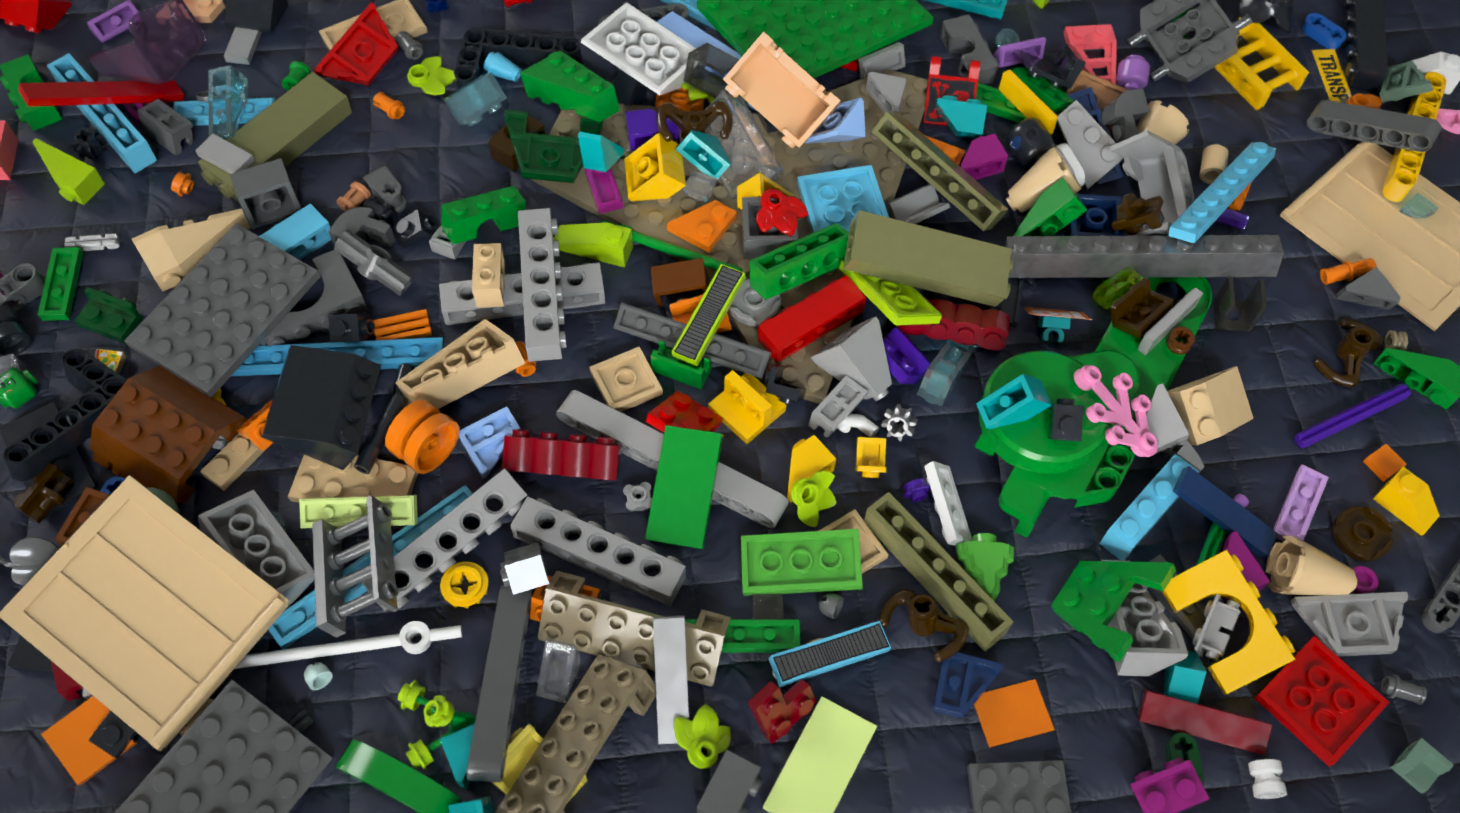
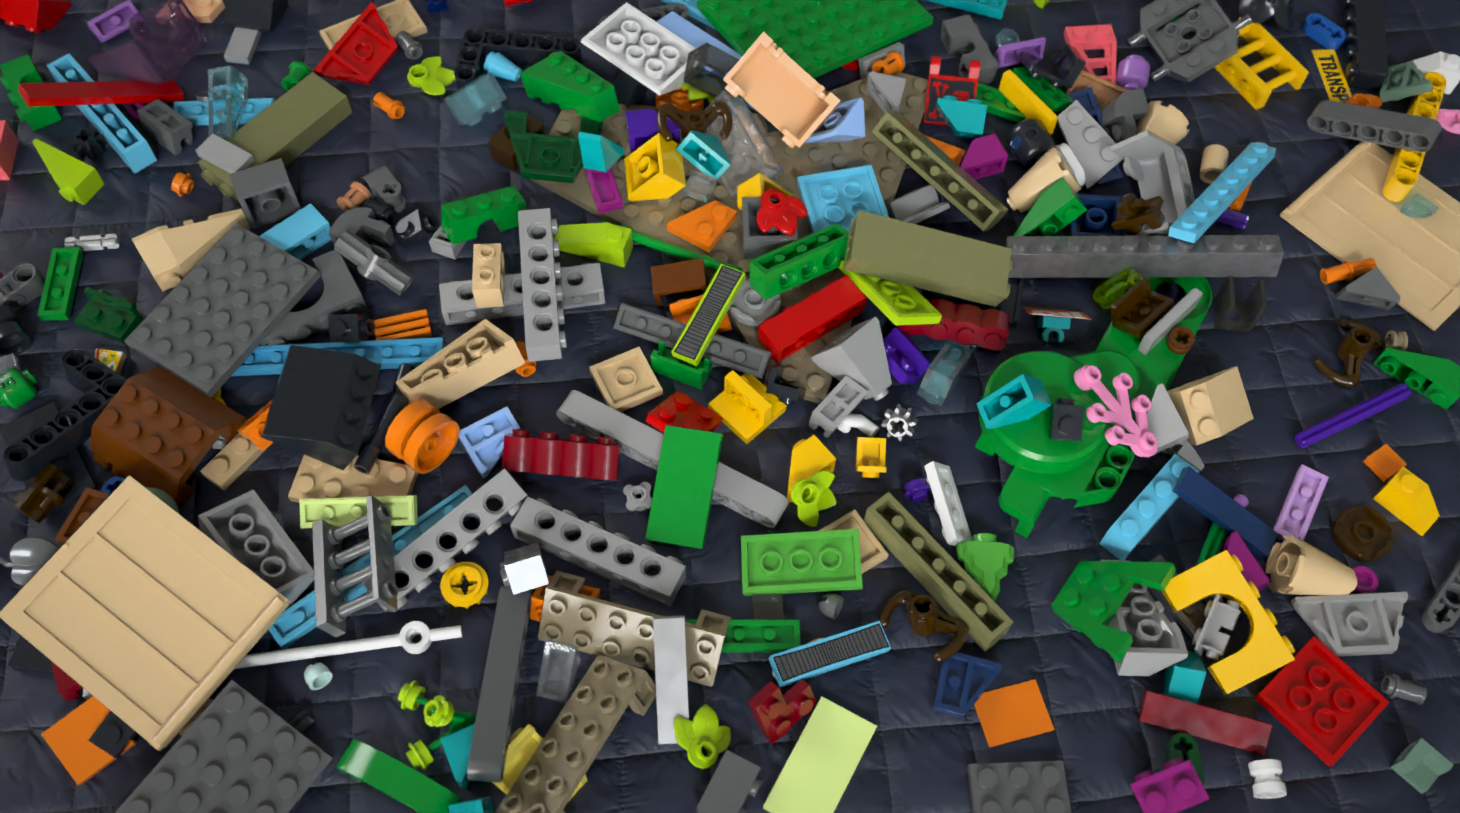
(888, 66): none -> orange bush

